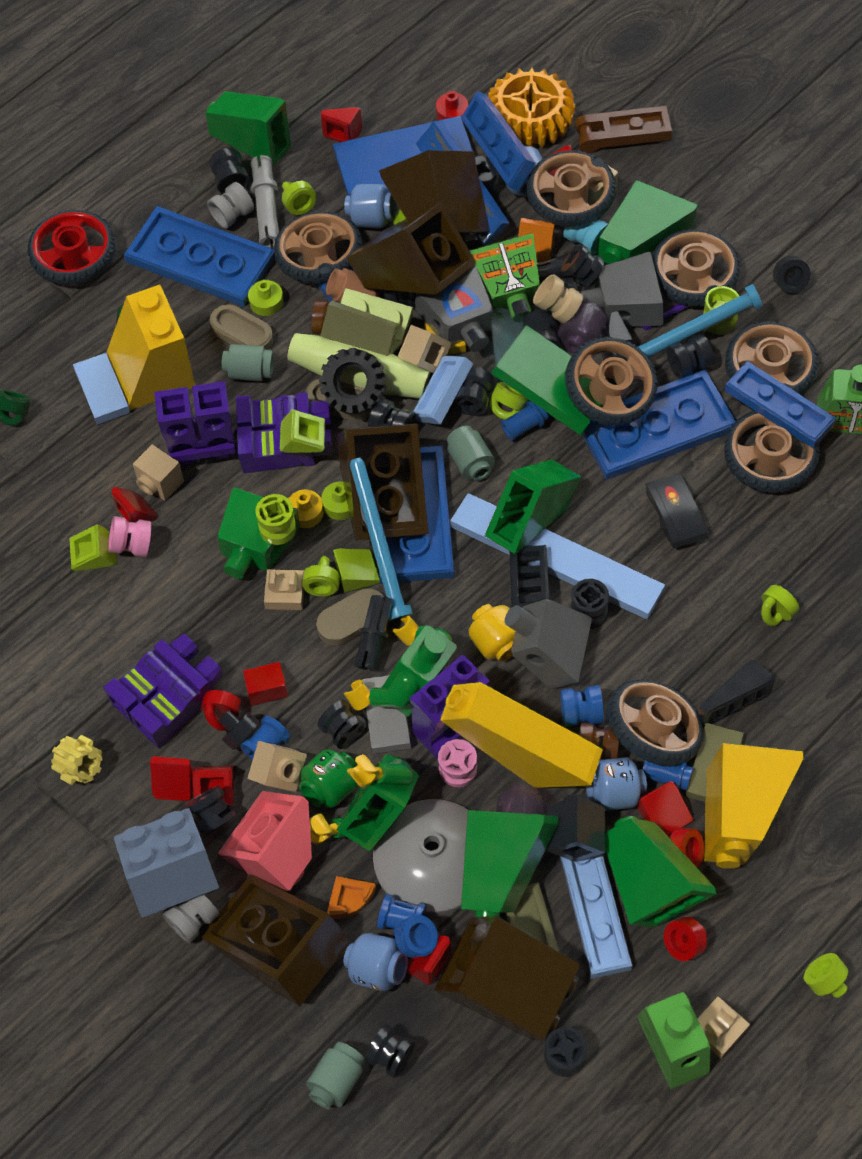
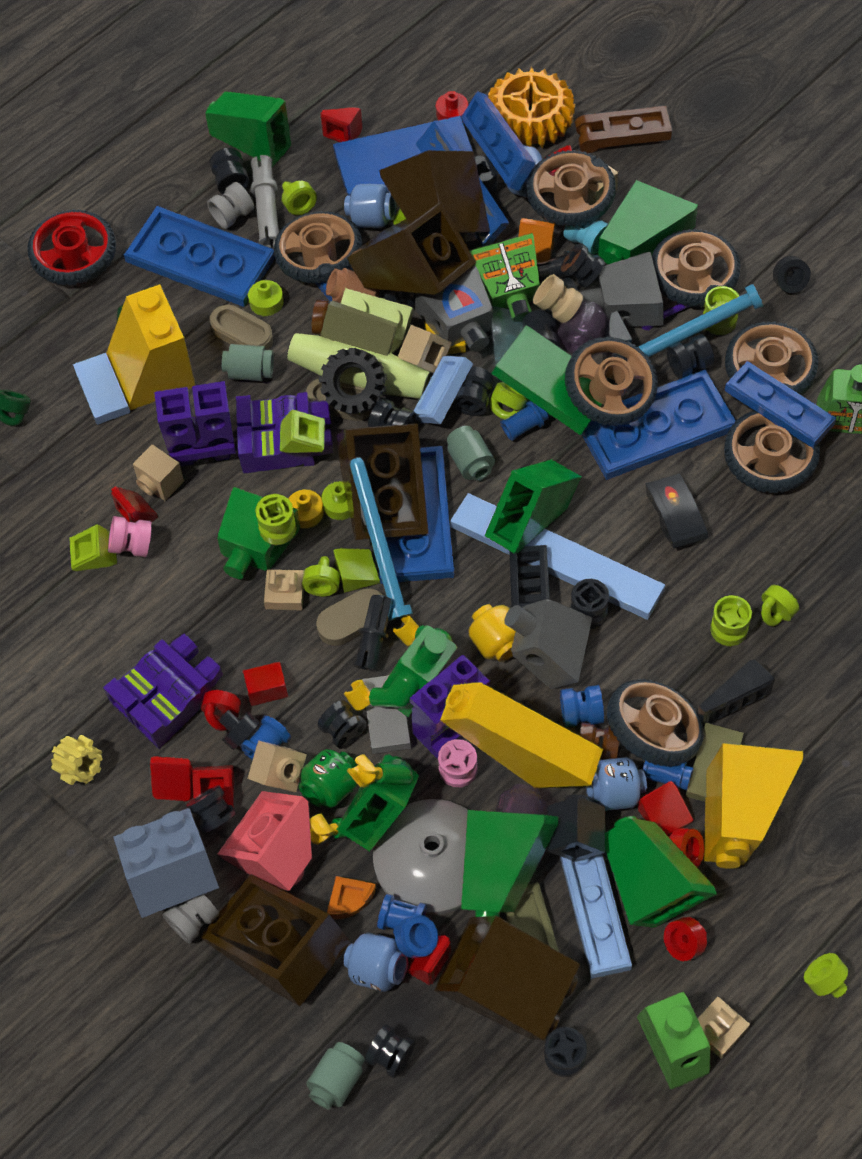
(729, 612): none -> lime wheel

